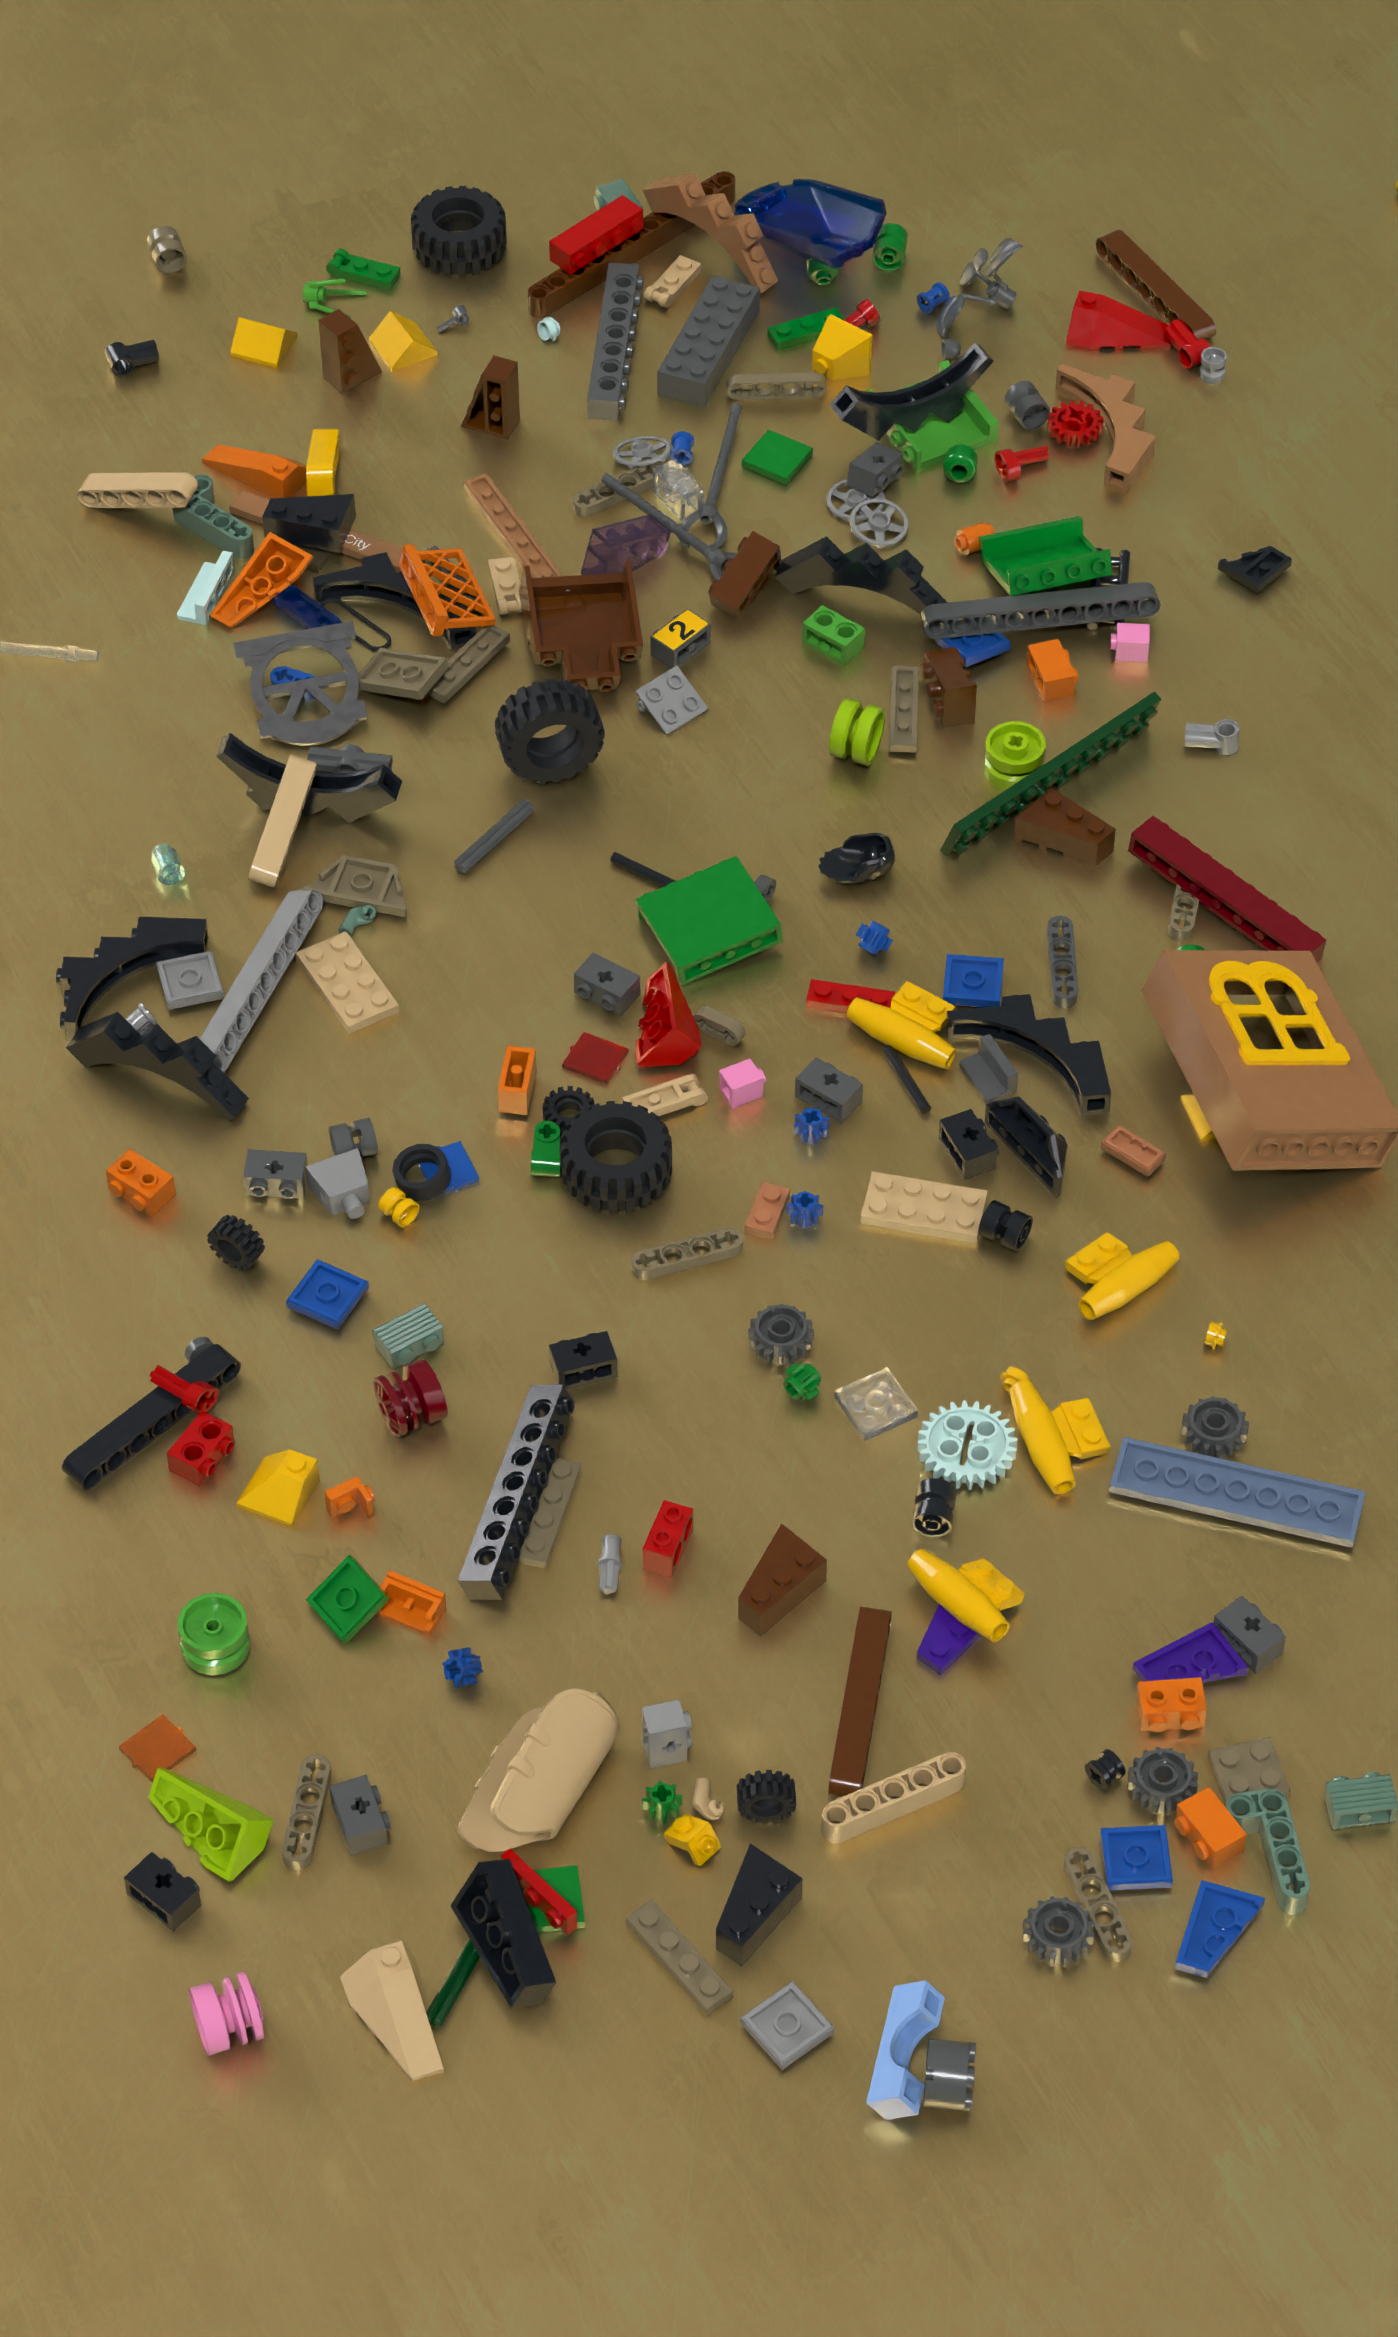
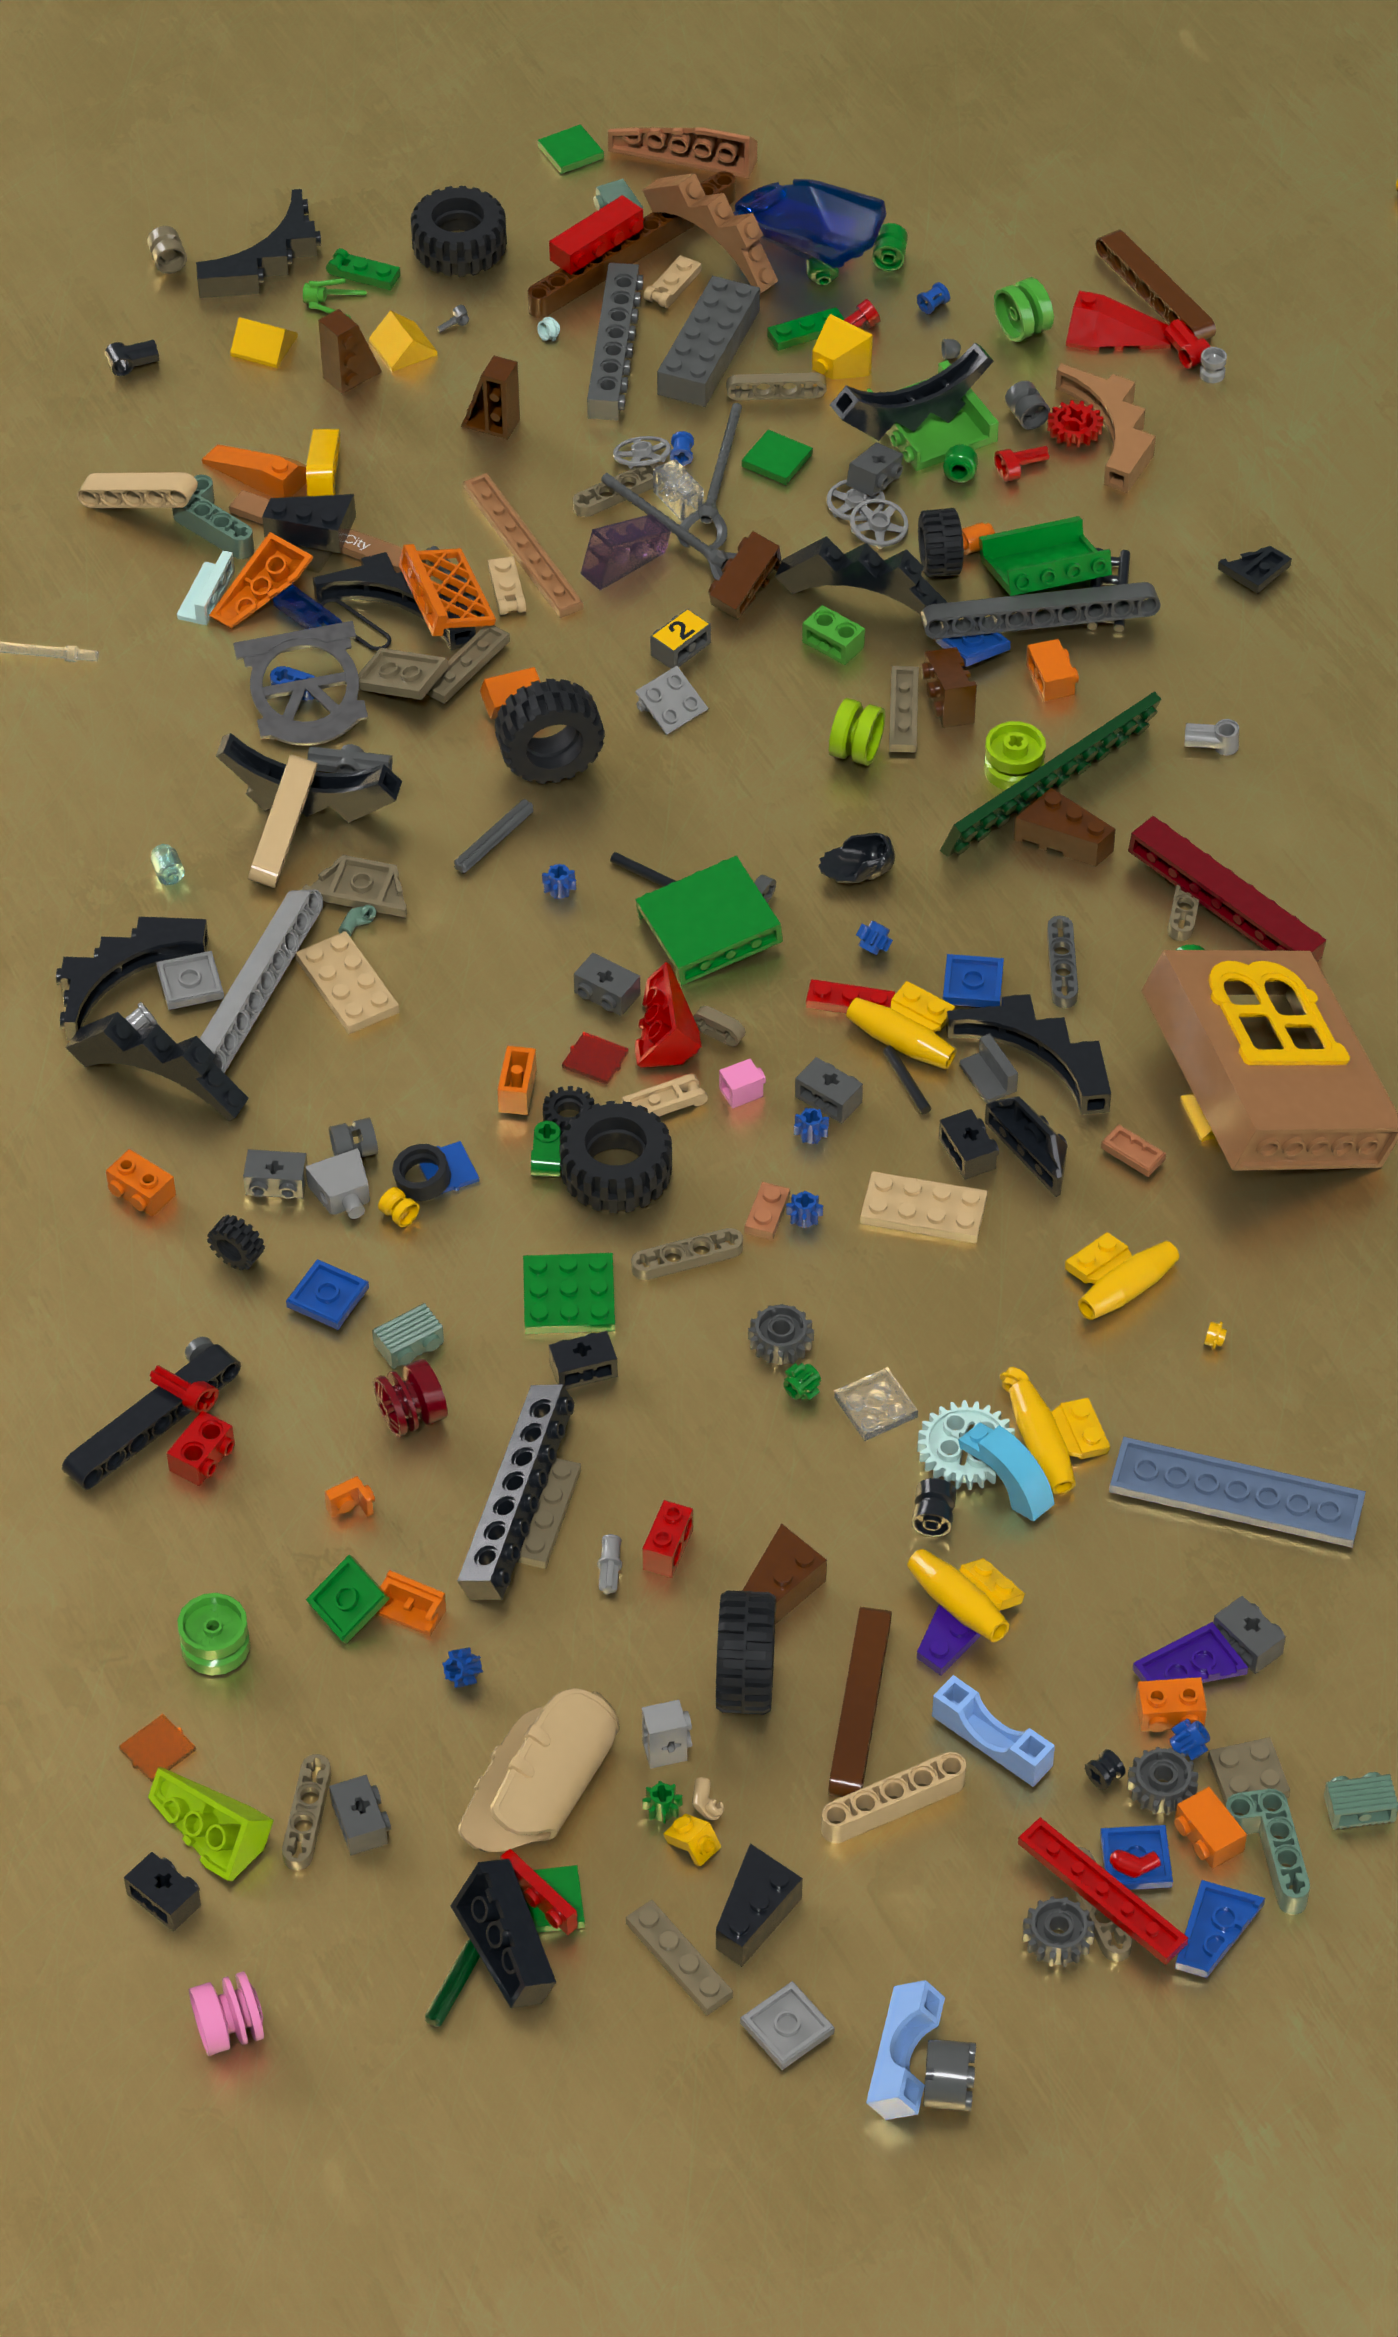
(270, 257): none -> black arch
(281, 1486): yellow slope -> none
(388, 2000): tan wedge -> none
(498, 688): none -> orange brick
(559, 881): none -> blue gear
(568, 1293): none -> green plate
(570, 149): none -> green tile
(582, 624): reddish brown panel -> none
(688, 147): none -> nougat wedge
(745, 1652): none -> black tyre
(766, 1796): black tyre -> none
(940, 542): none -> black tyre
(964, 1713): none -> light blue arch
(997, 292): dark grey plant -> none
(1008, 1226): black wheel -> none
(1015, 1465): none -> medium azure arch
(1023, 309): none -> bright green wheel
(1103, 1891): none -> red plate
(1131, 642): bright pink brick -> none
(1133, 1865): none -> red arm
(1190, 1738): none -> blue gear
(1215, 1427): dark grey gear -> none

